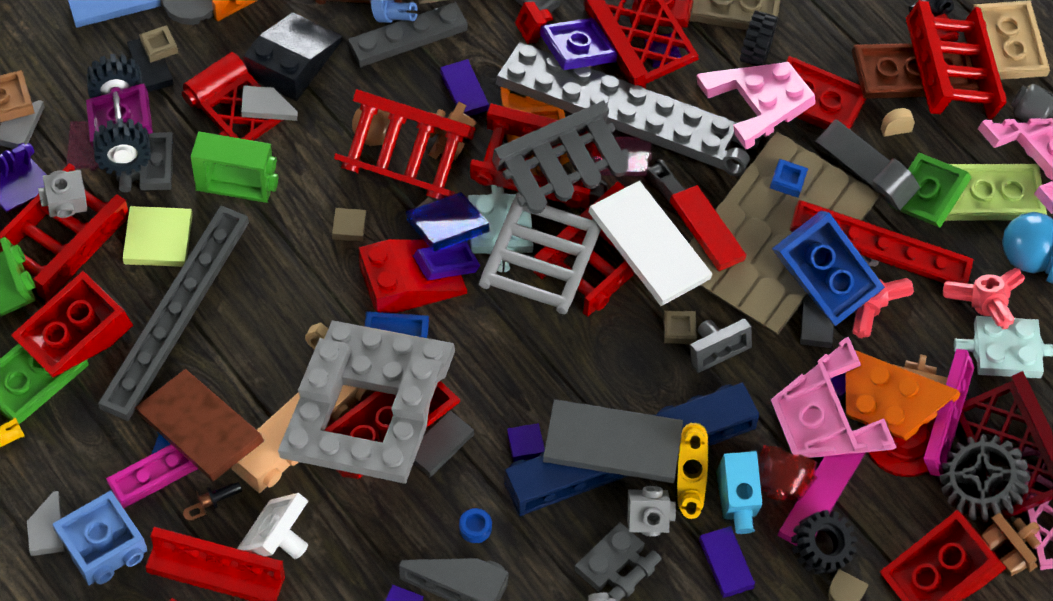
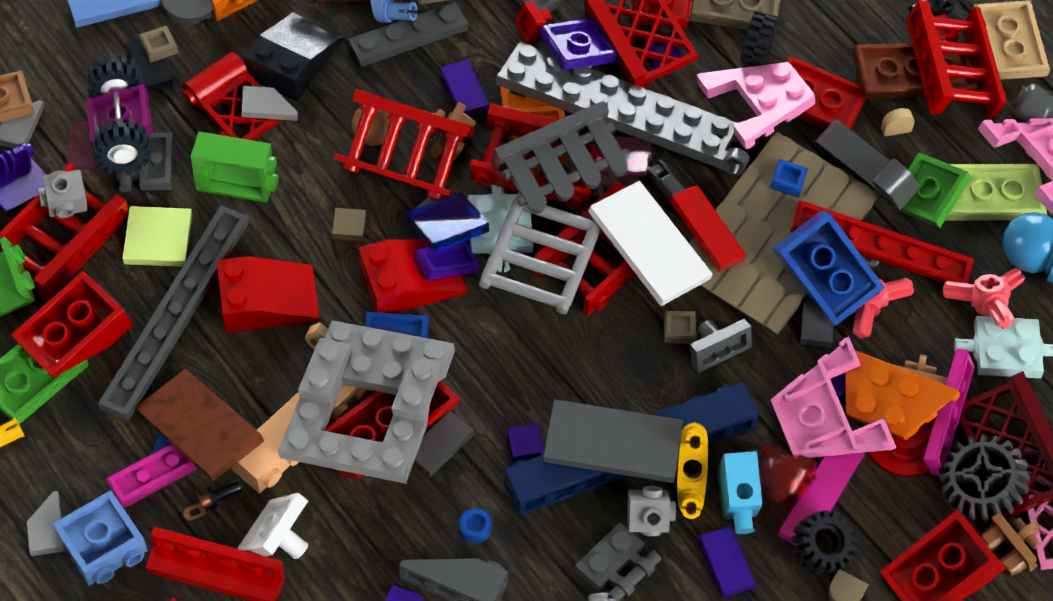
(266, 293): none -> red slope

